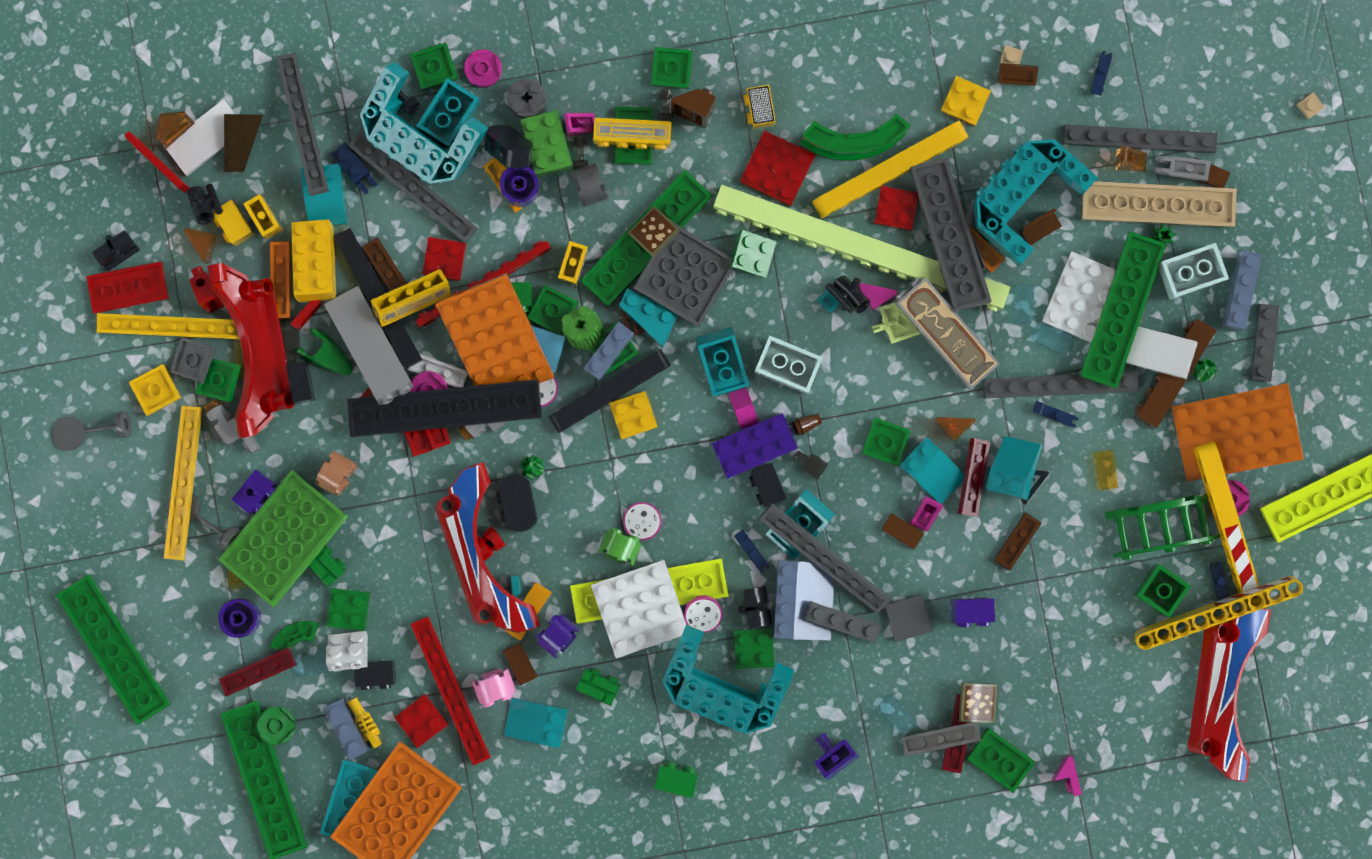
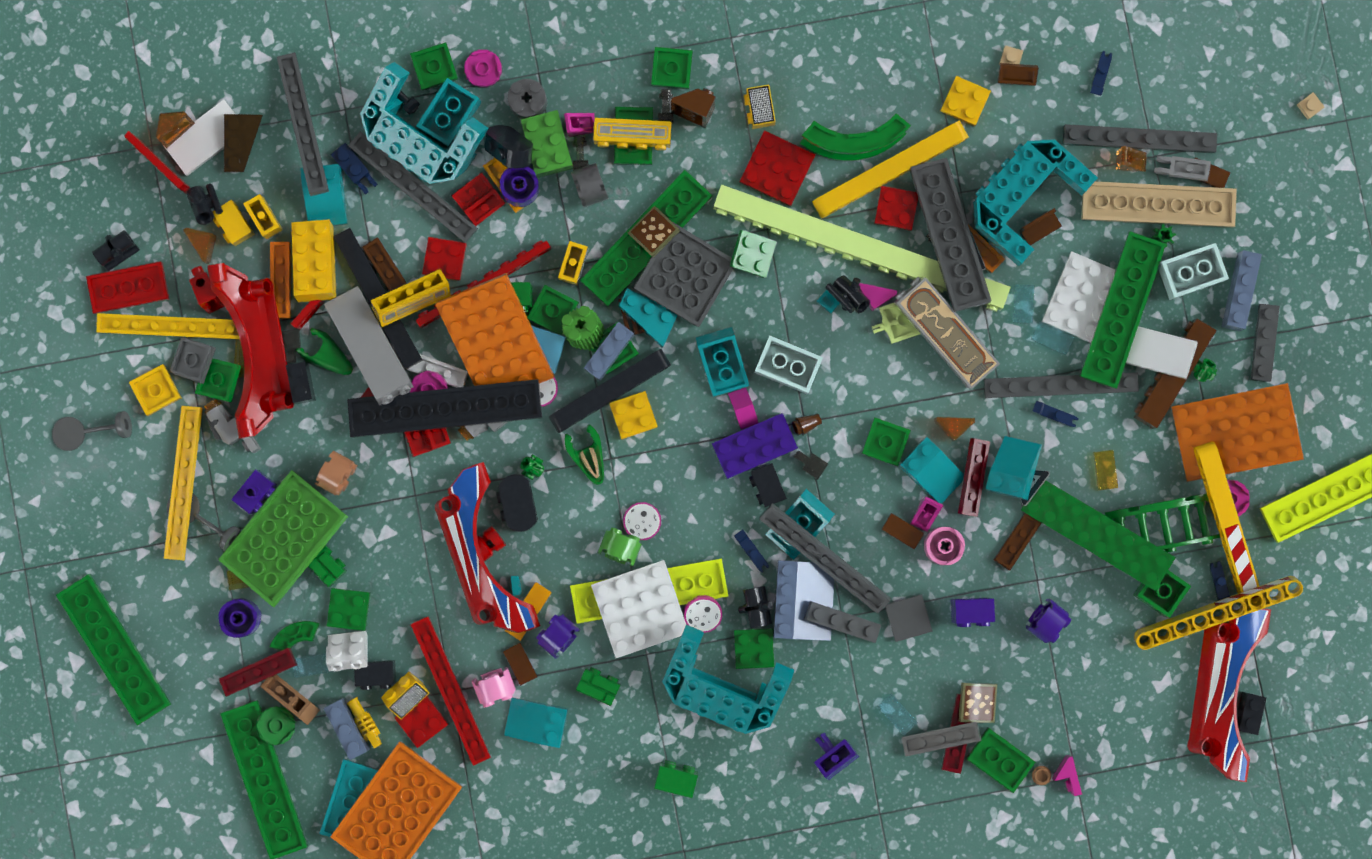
(290, 698): none -> medium nougat slope
(405, 695): none -> brick
(478, 199): none -> red slope
(590, 458): none -> green animal
(954, 548): none -> bright pink brick
(1041, 775): none -> medium nougat plate
(1048, 621): none -> dark purple brick
(1099, 535): none -> green plate
(1250, 712): none -> black brick

